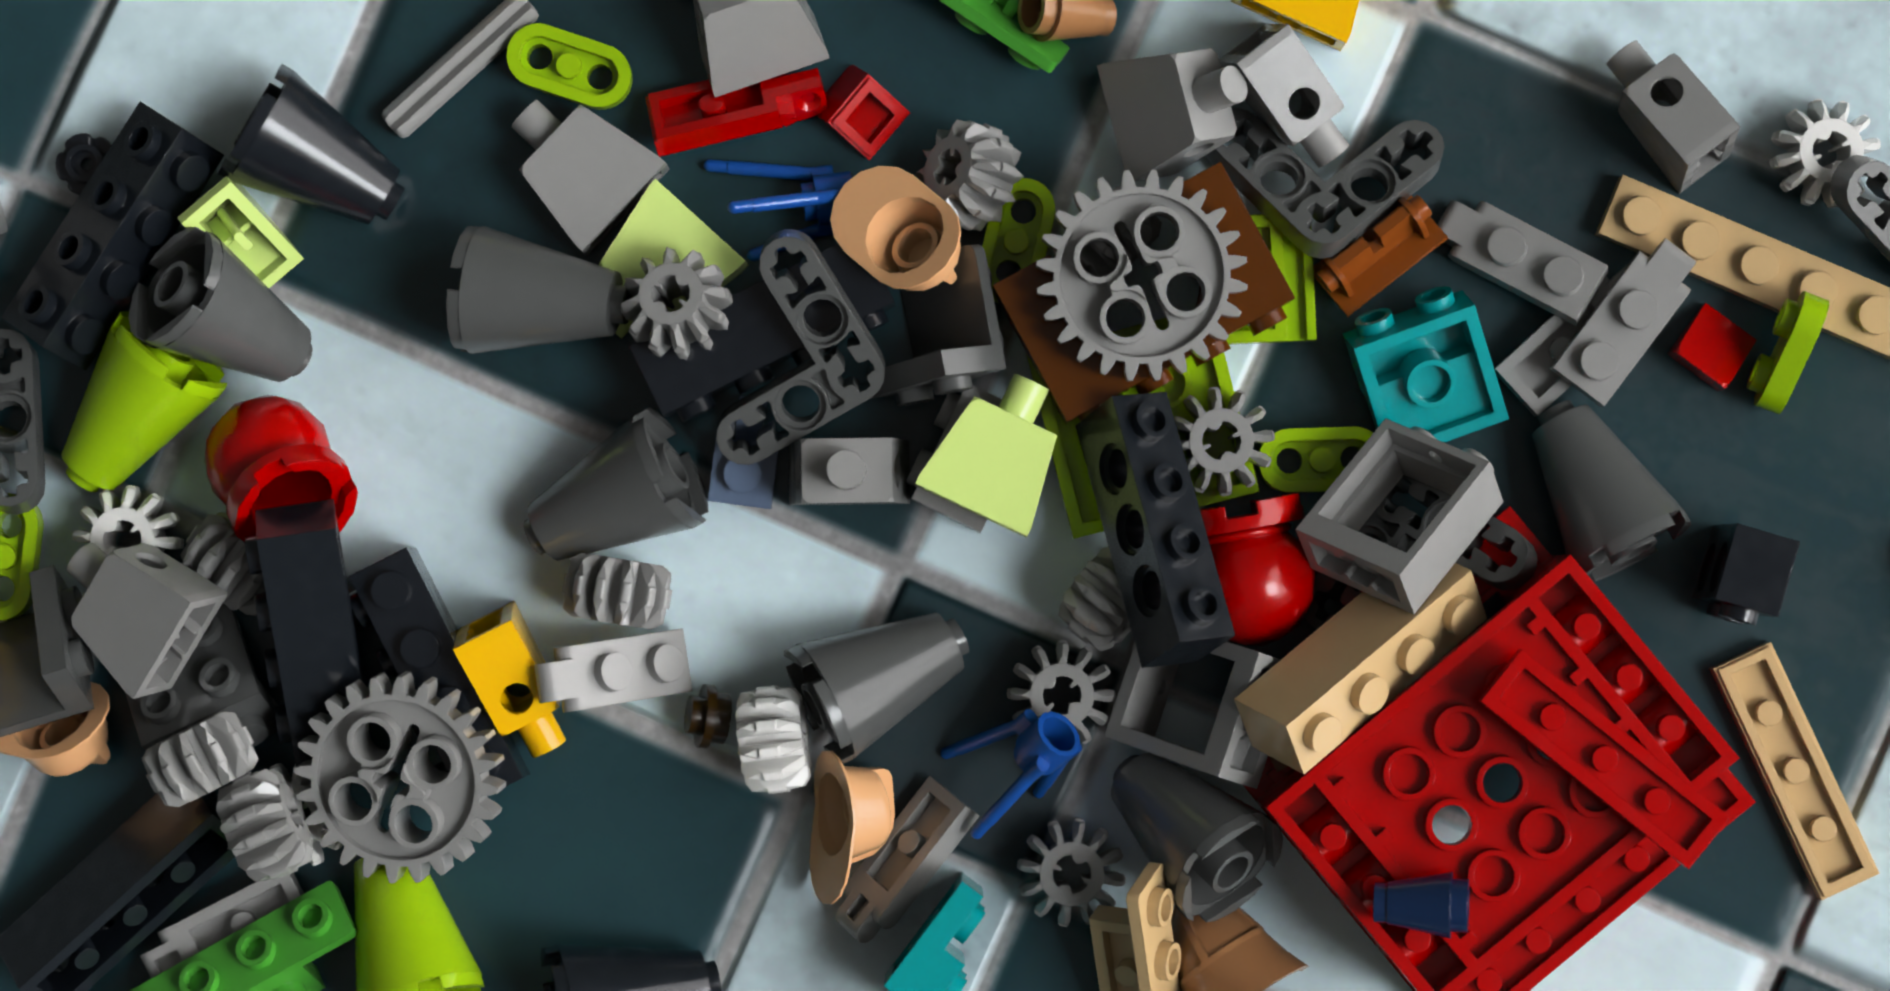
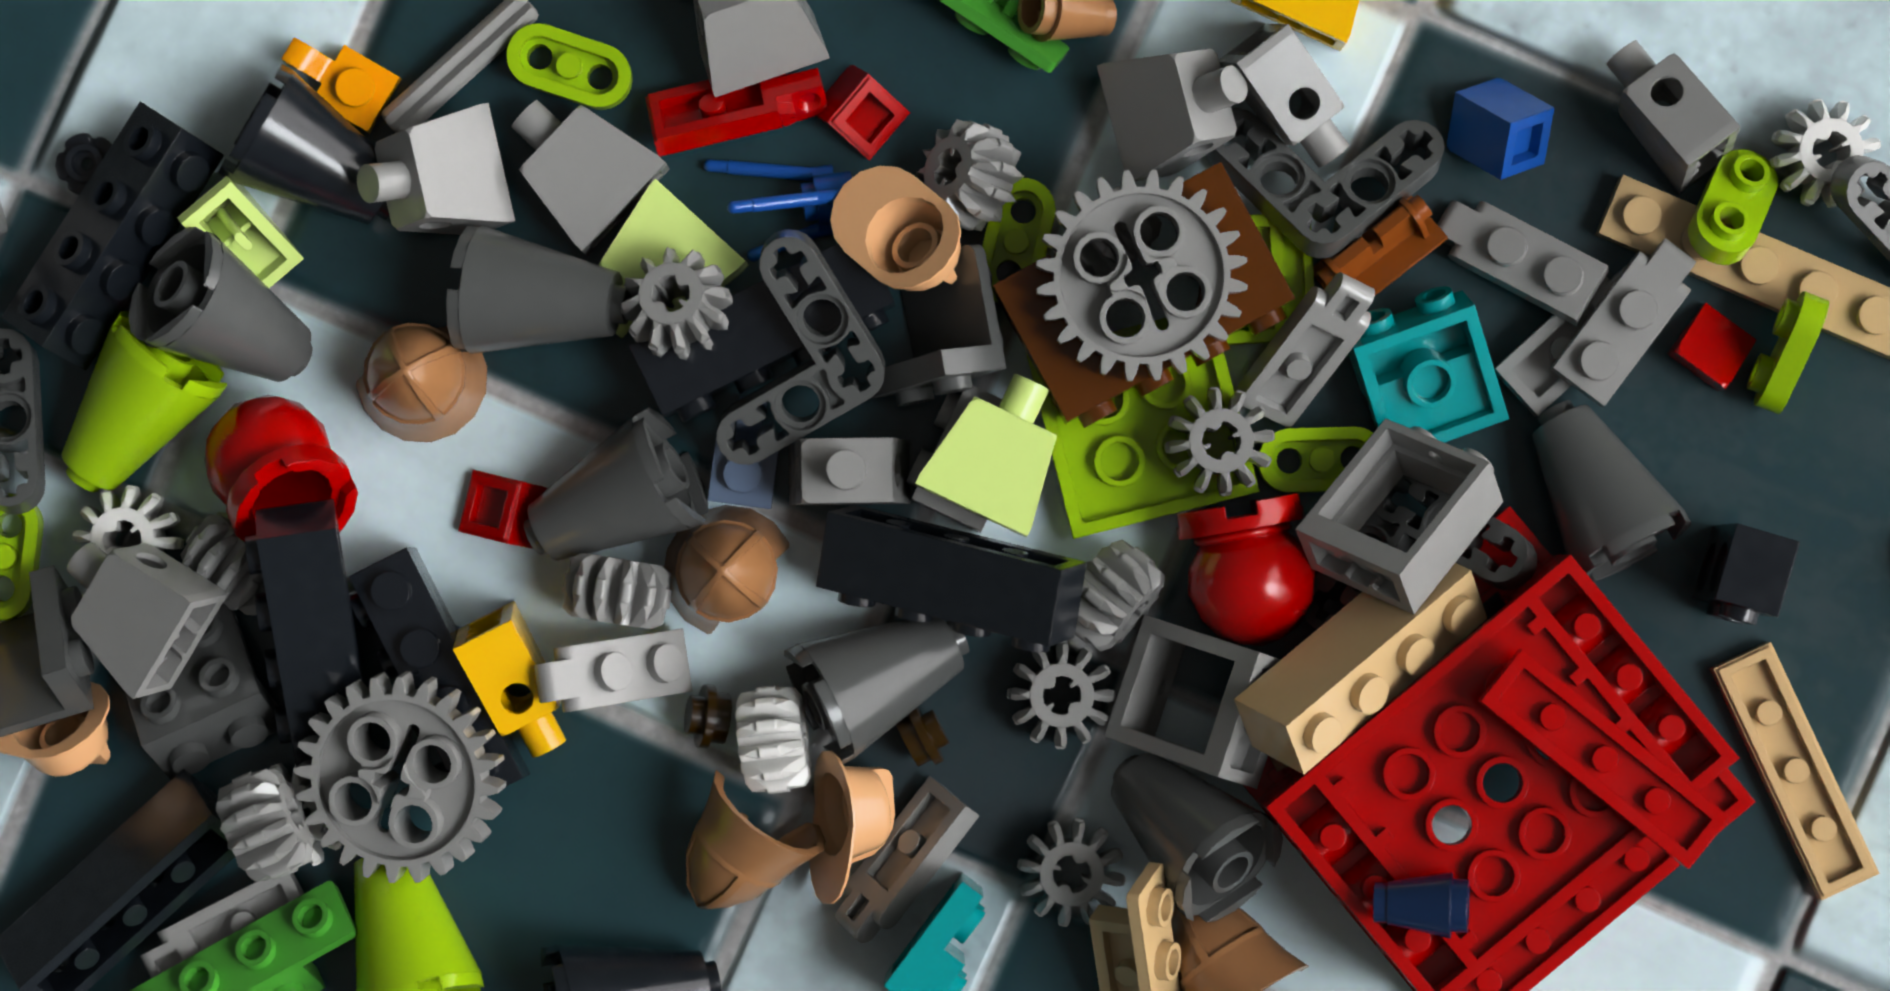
(200, 759): light grey gear -> none
(349, 84): none -> light orange plate
(420, 383): none -> medium nougat helmet
(441, 175): none -> torso
(498, 508): none -> red slope
(724, 566): none -> medium nougat helmet
(736, 861): none -> medium nougat helmet
(923, 736): none -> dark brown plate
(951, 576): none -> black brick
(1040, 751): blue plant -> none
(1154, 529): black brick -> none
(1308, 349): none -> light grey hinge
(1500, 128): none -> blue panel
(1734, 201): none -> lime plate

